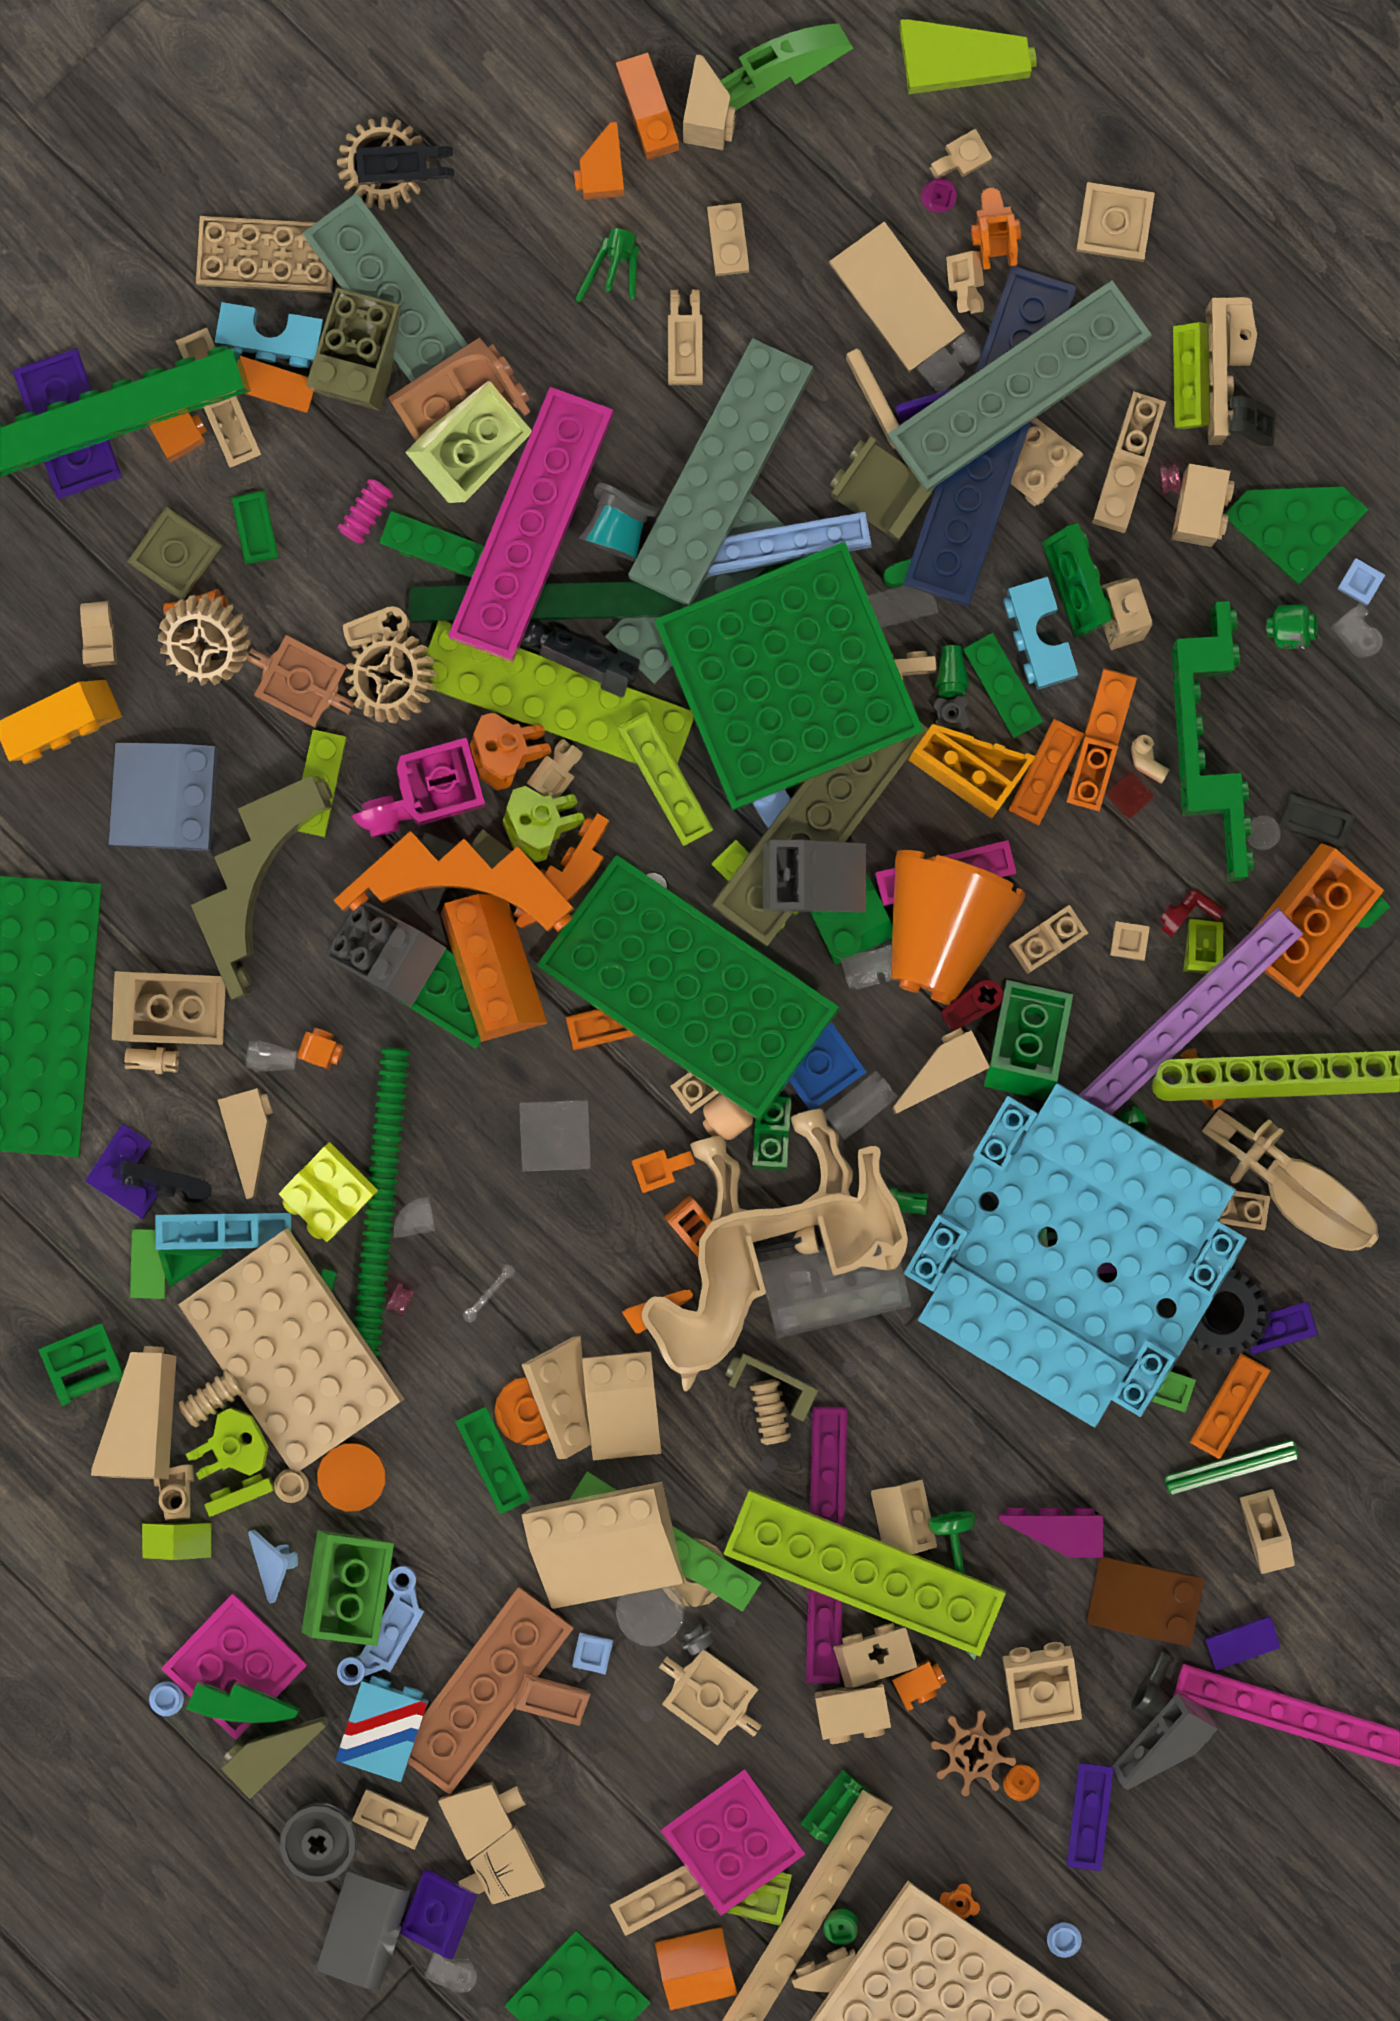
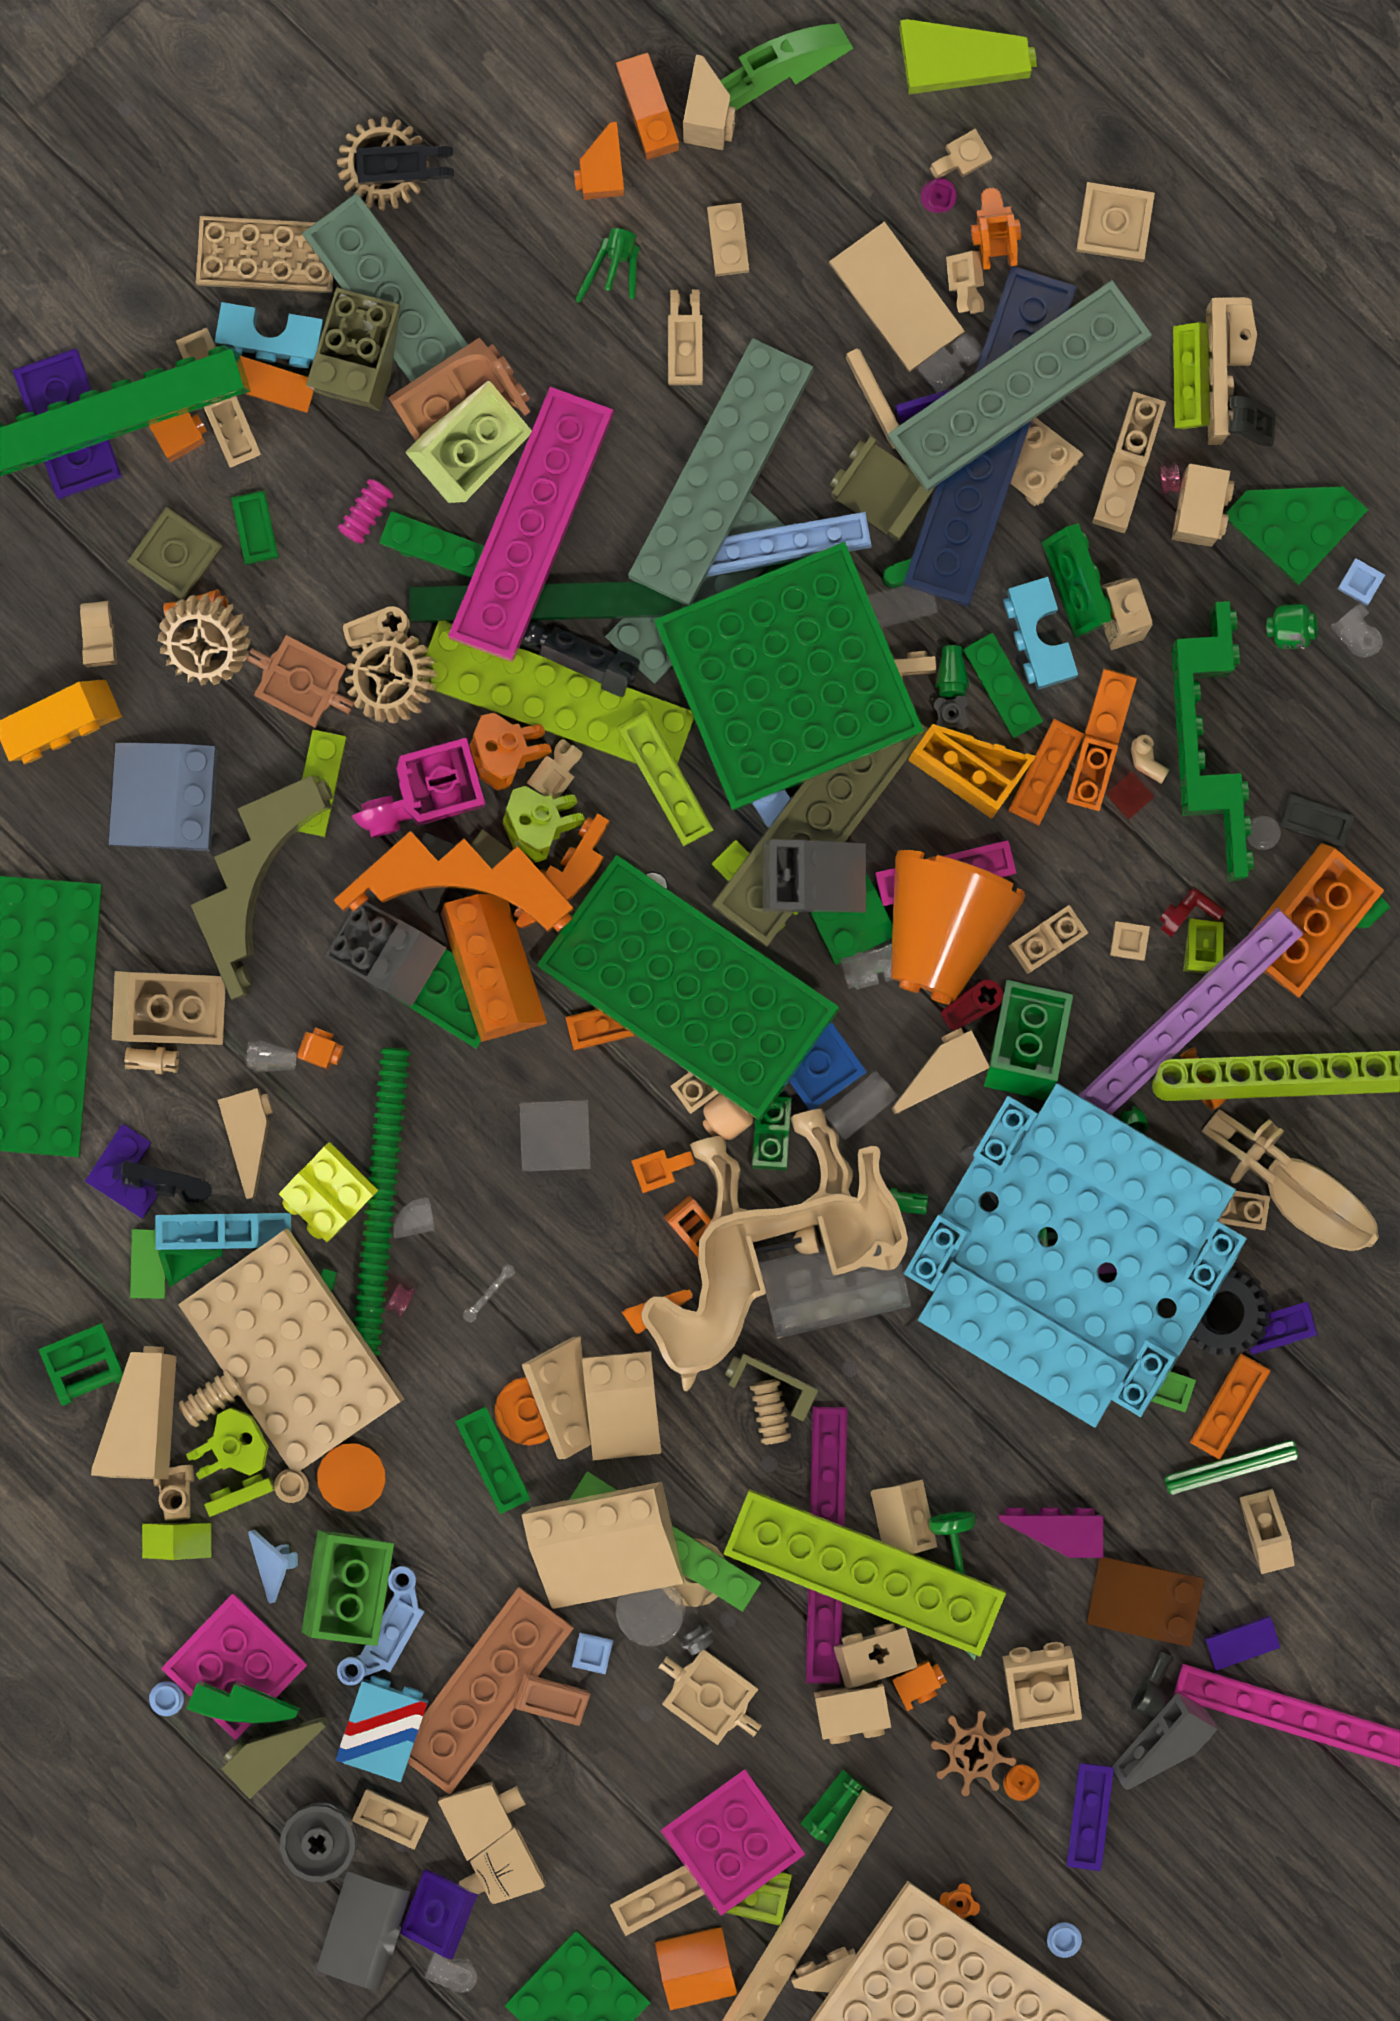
(617, 522): hat -> none
(841, 1926): green tile -> none

